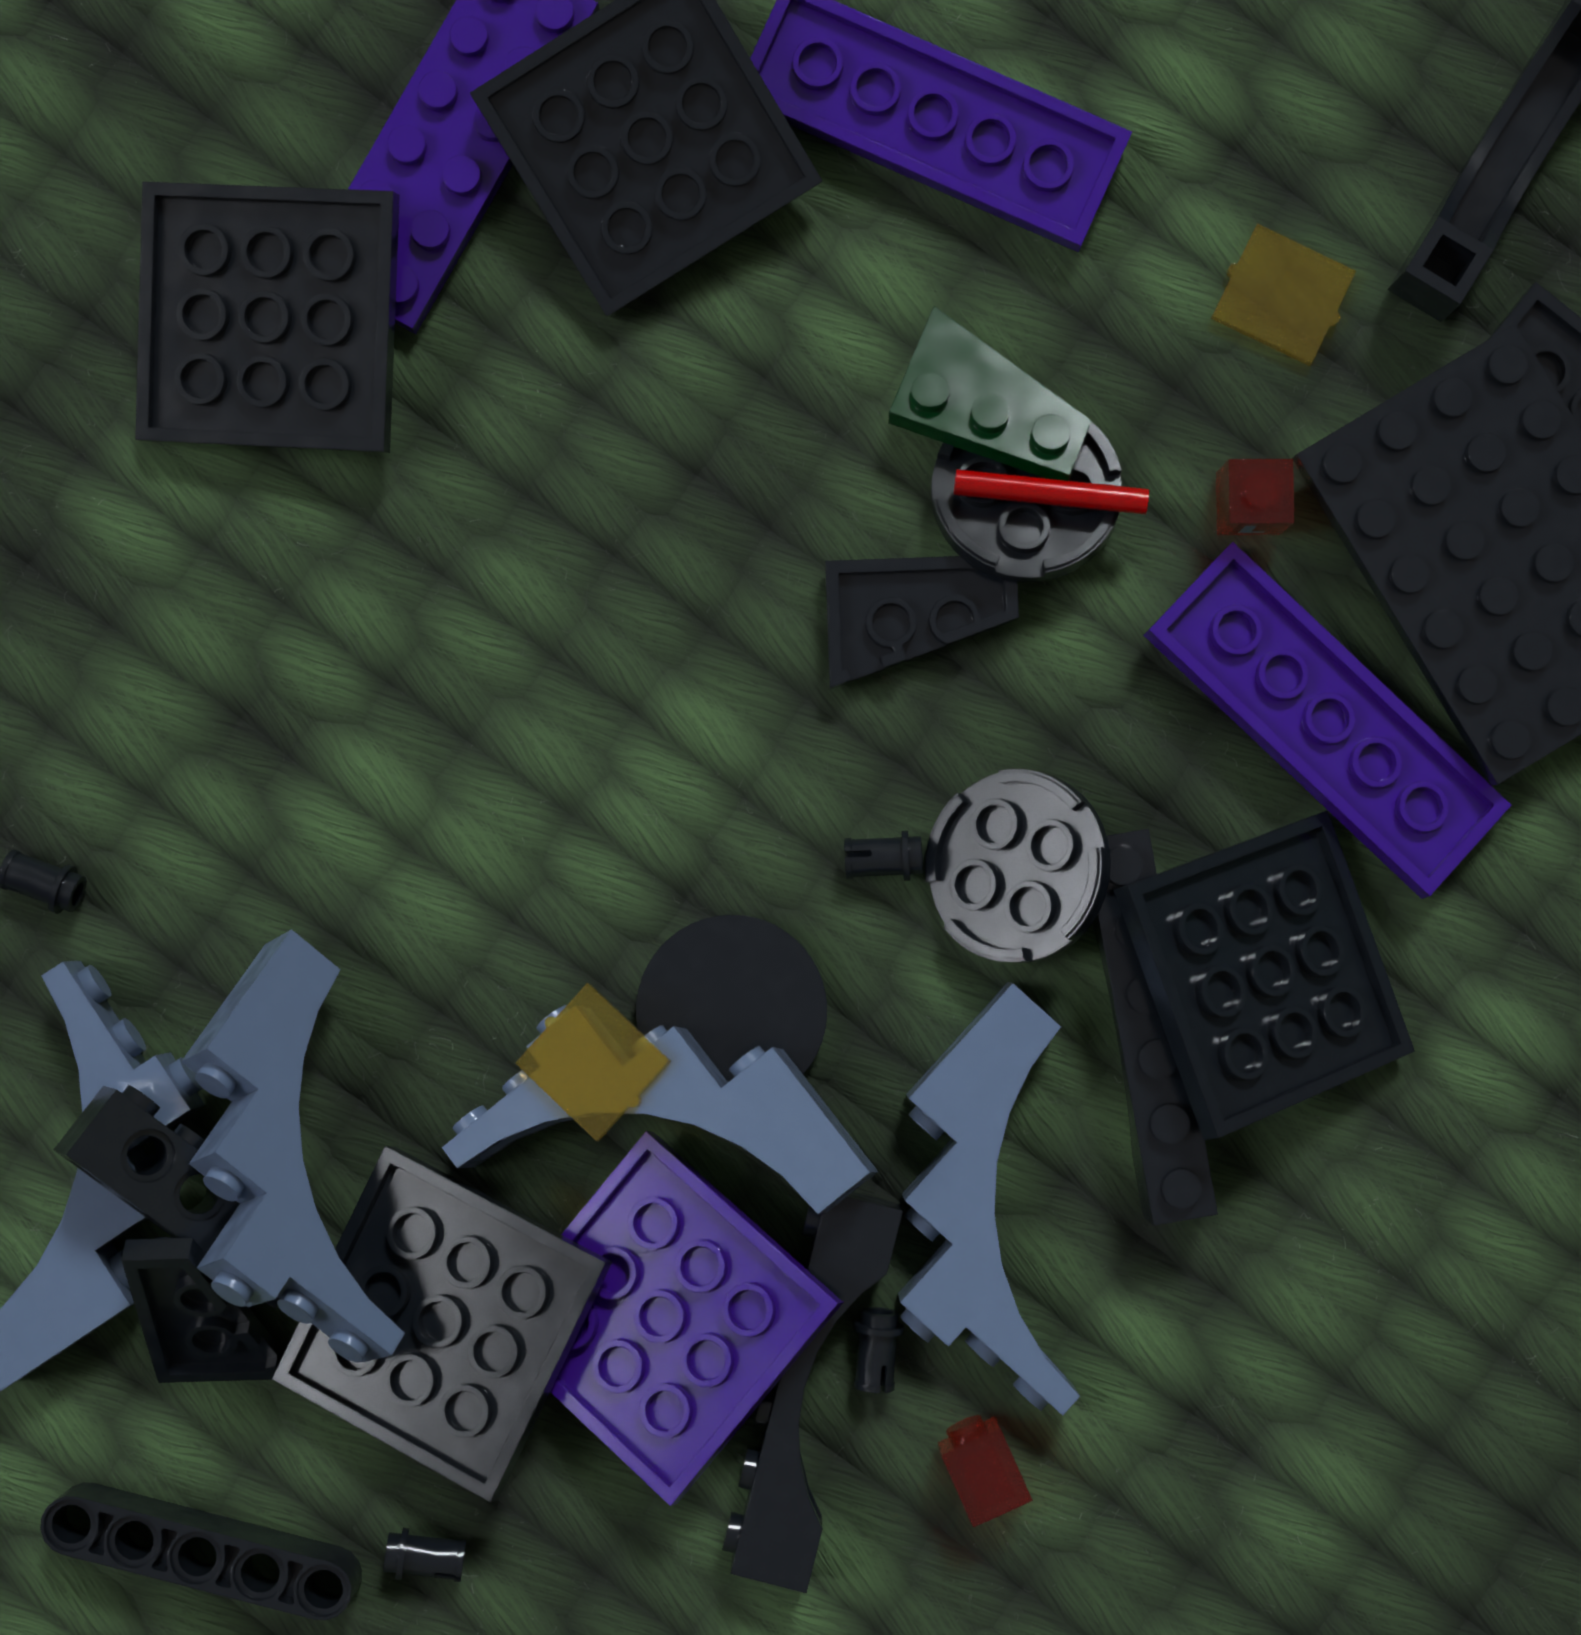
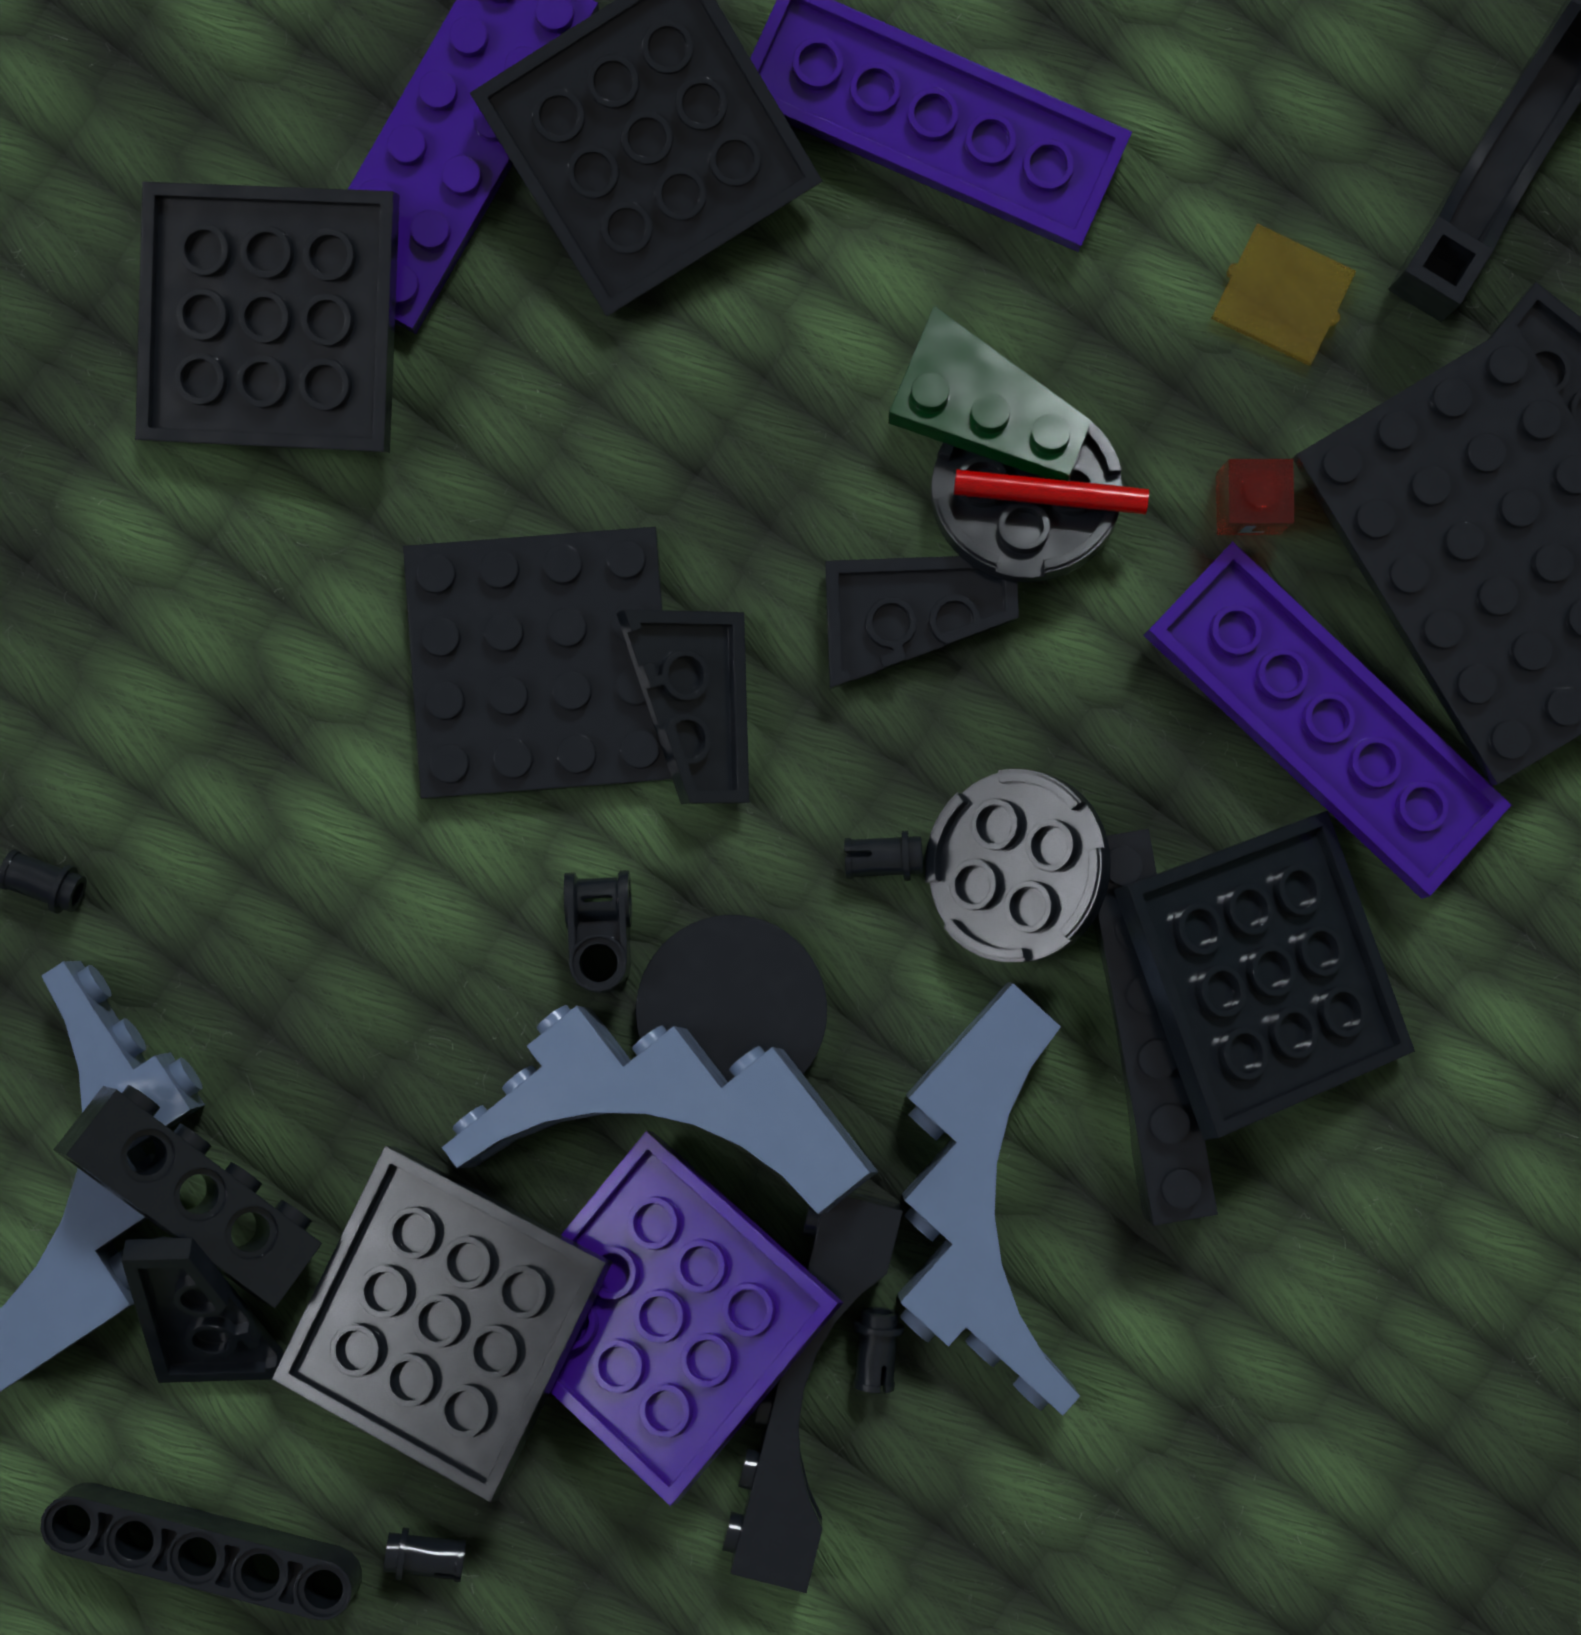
(255, 1155): sand blue arch -> none
(527, 662): none -> black plate
(593, 1062): clear yellow piece -> none
(598, 925): none -> black piece
(696, 696): none -> black wing
(983, 1469): clear red brick -> none

